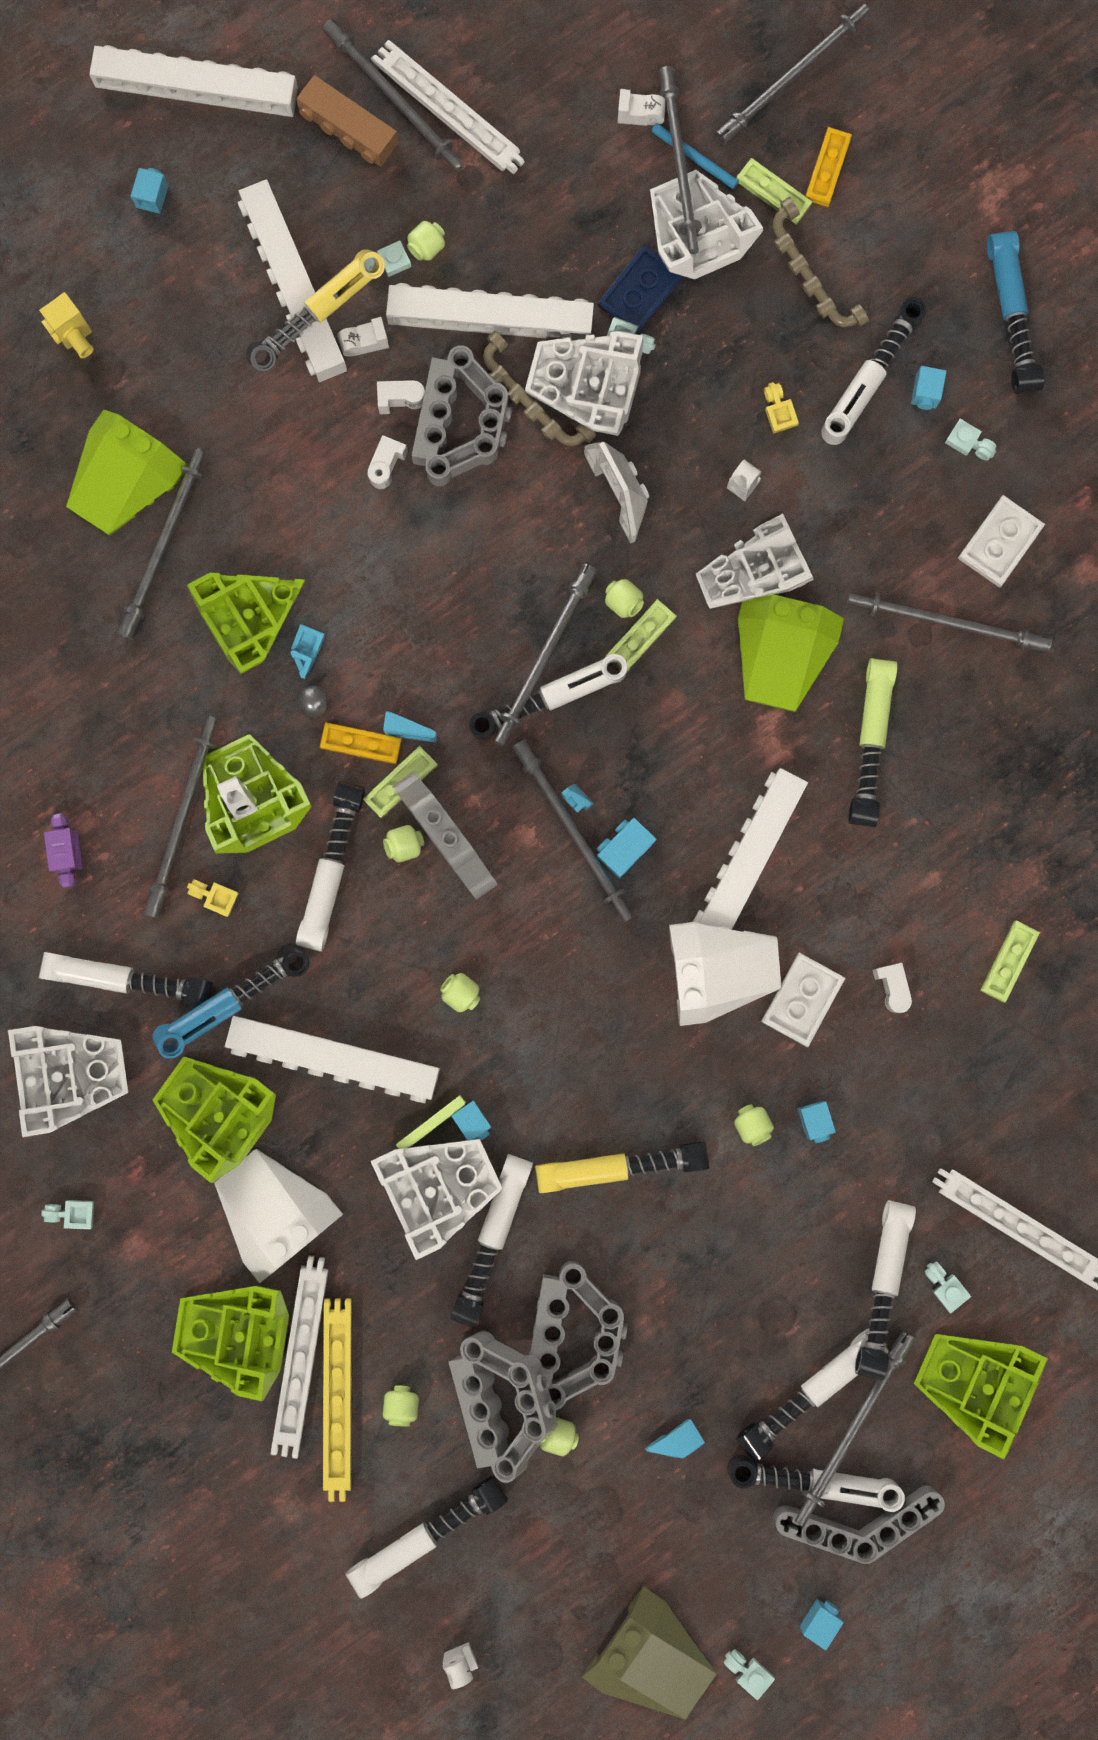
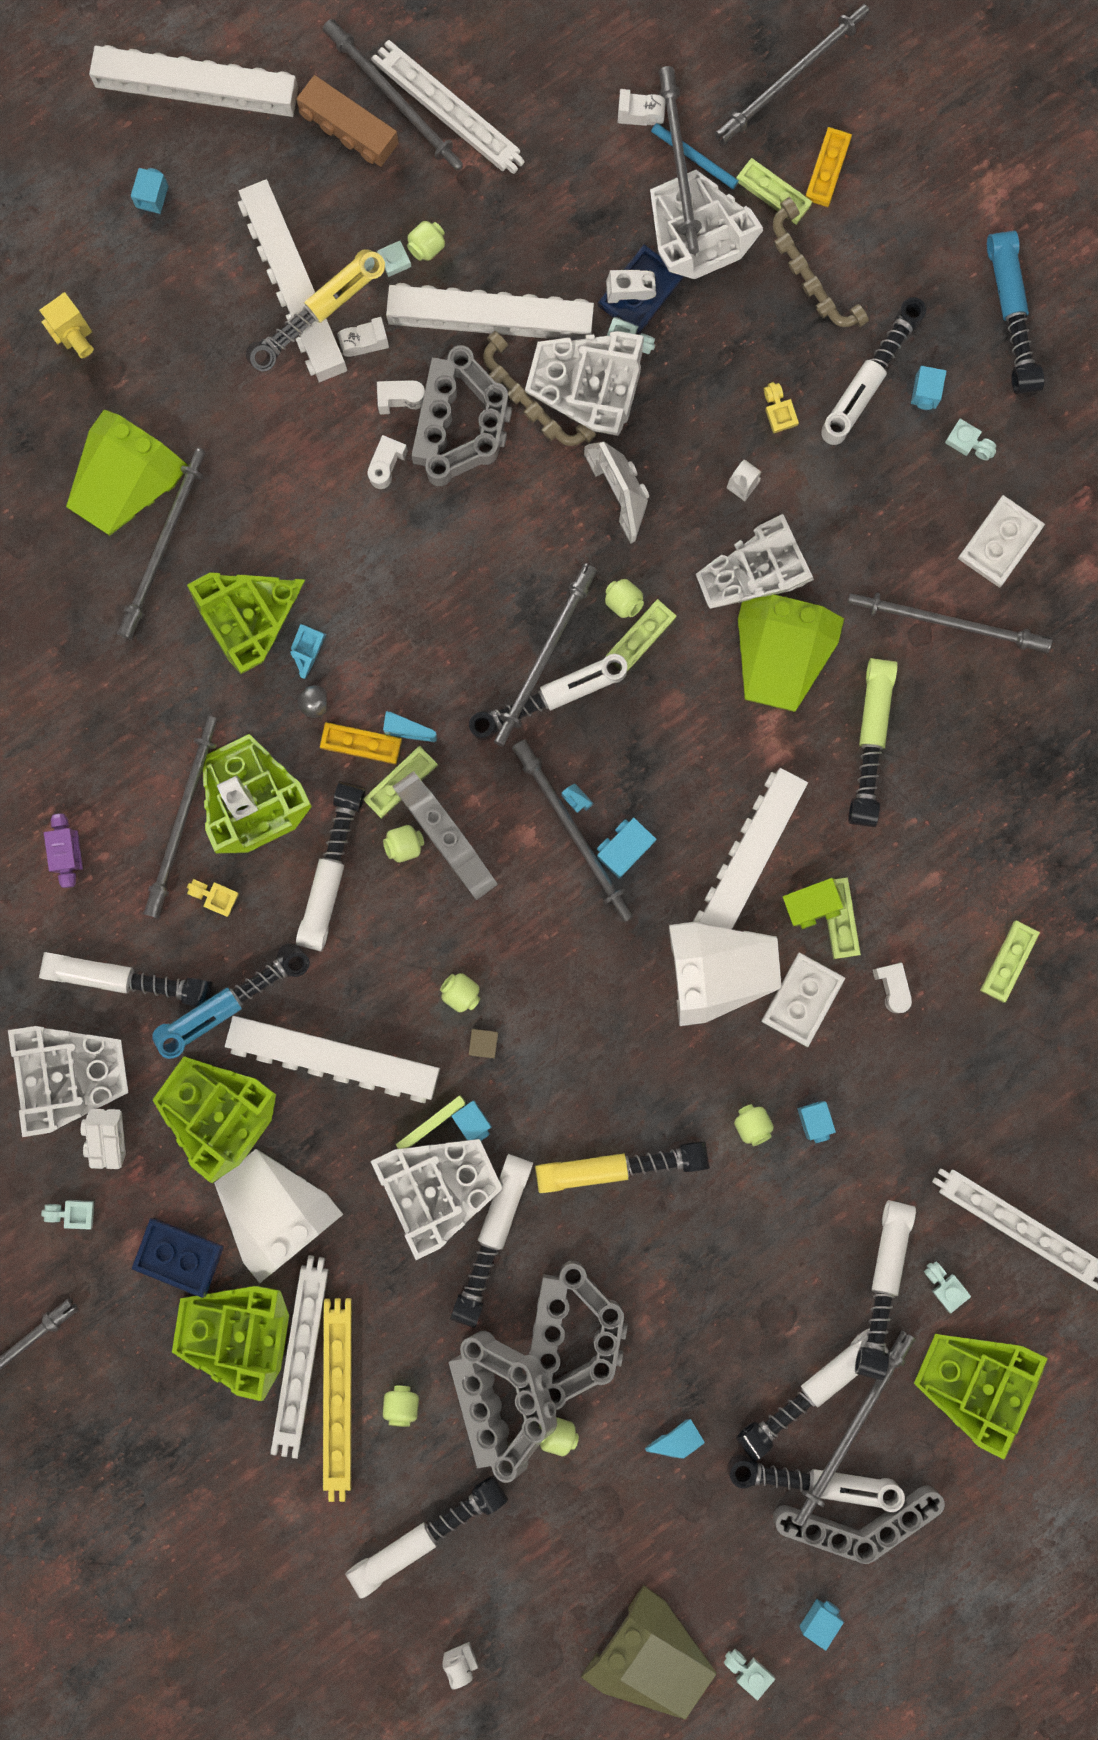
(104, 1138): none -> white brick
(177, 1257): none -> dark blue tile
(483, 1043): none -> dark tan tile
(630, 285): none -> white leg
(814, 903): none -> lime brick
(843, 928): none -> yellowish green tile

